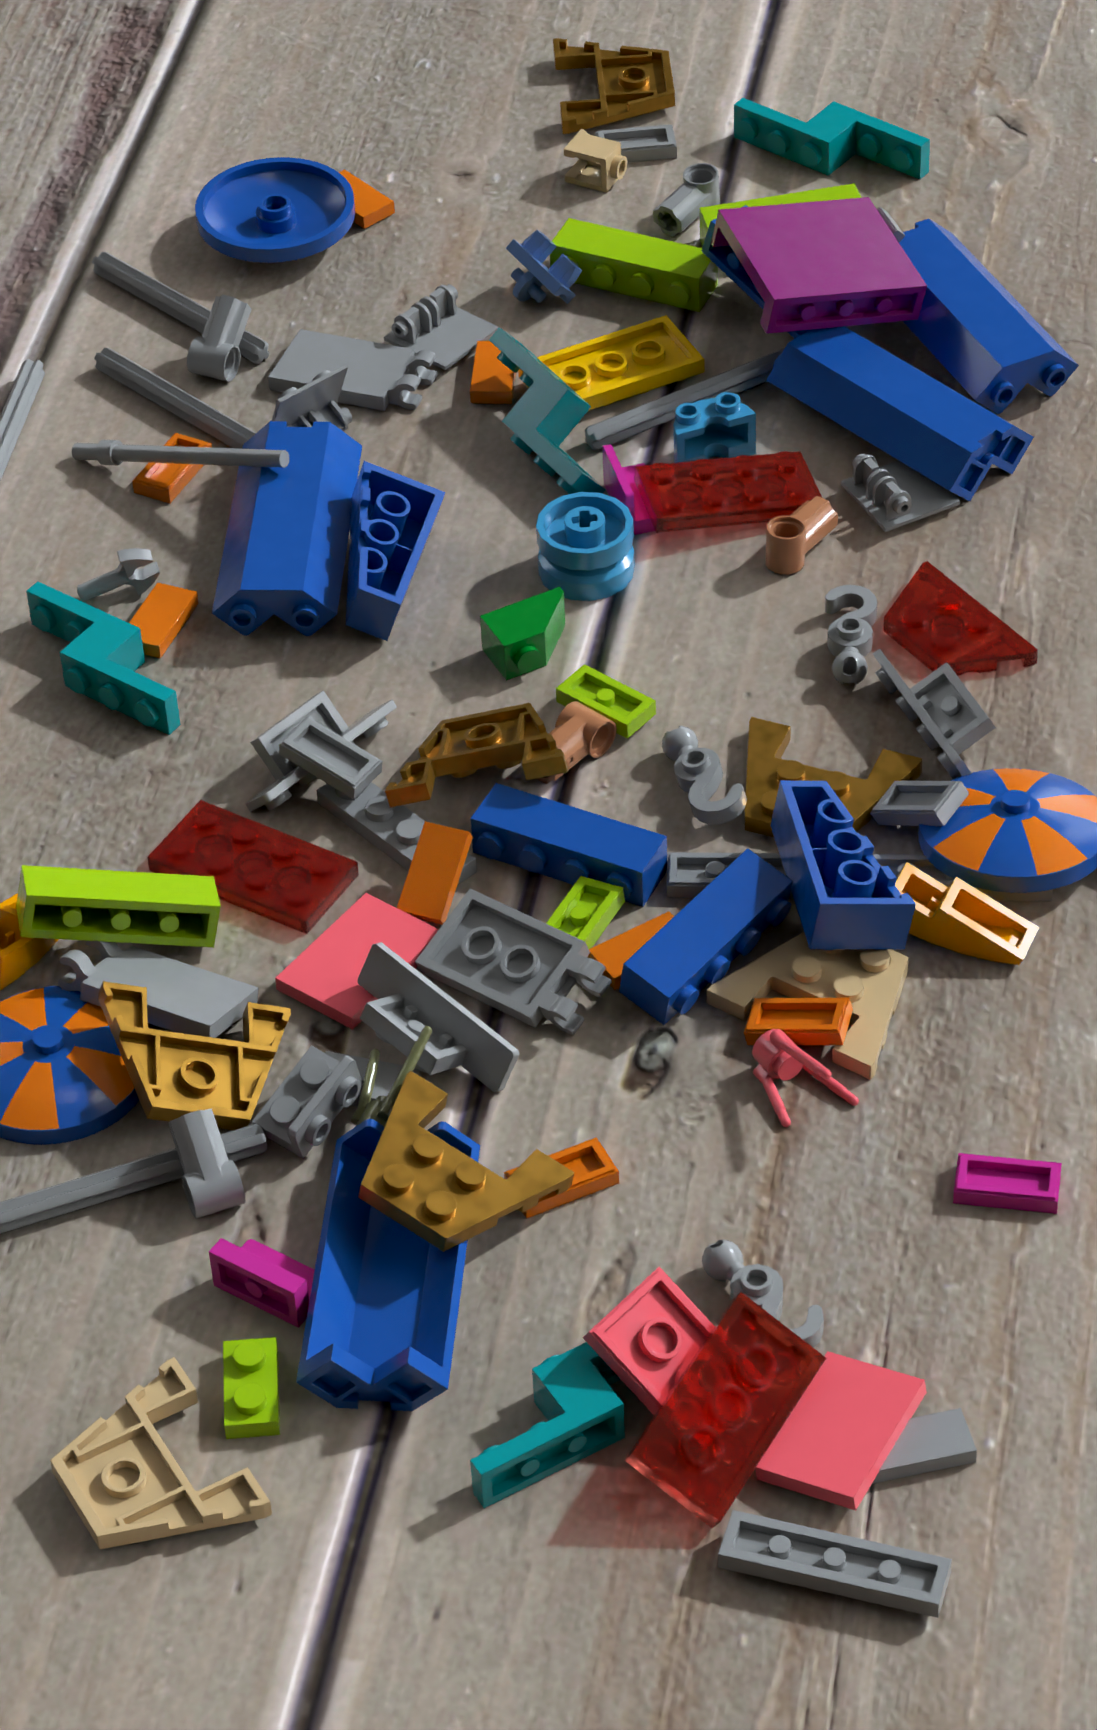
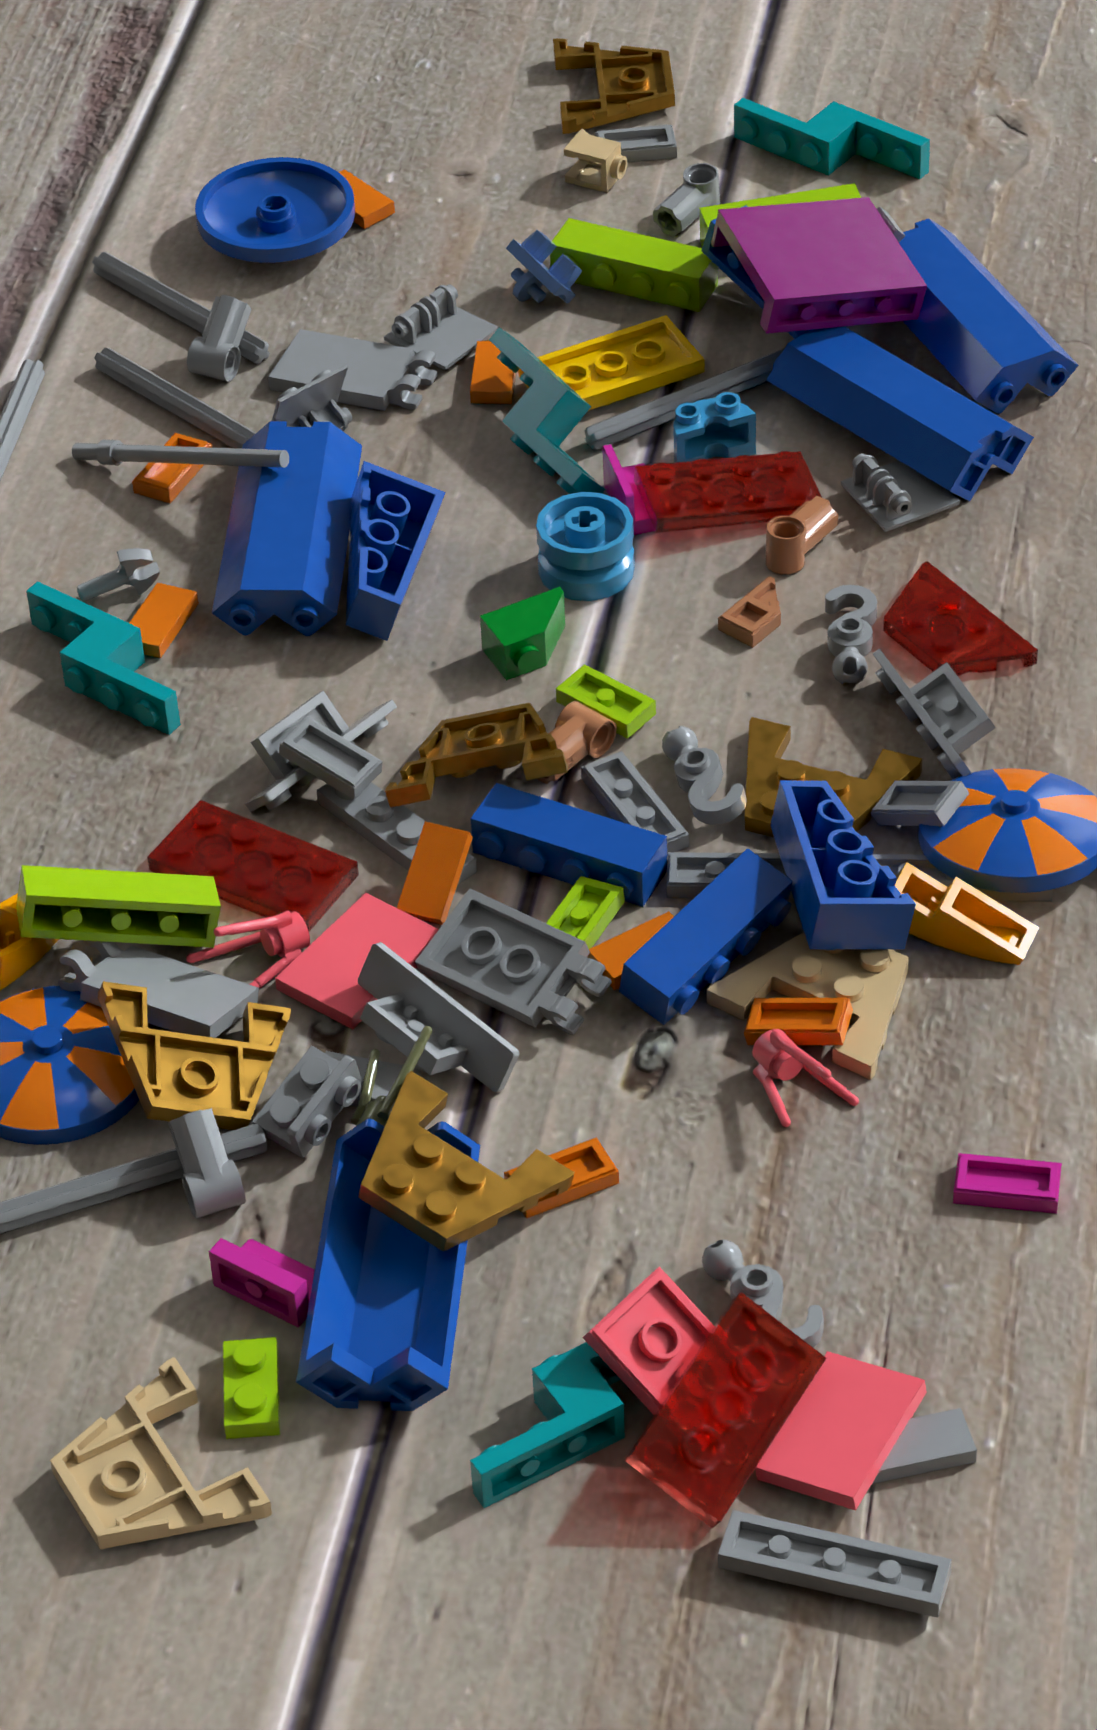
(280, 935): none -> coral plant
(632, 799): none -> light grey tile
(753, 615): none -> nougat tile

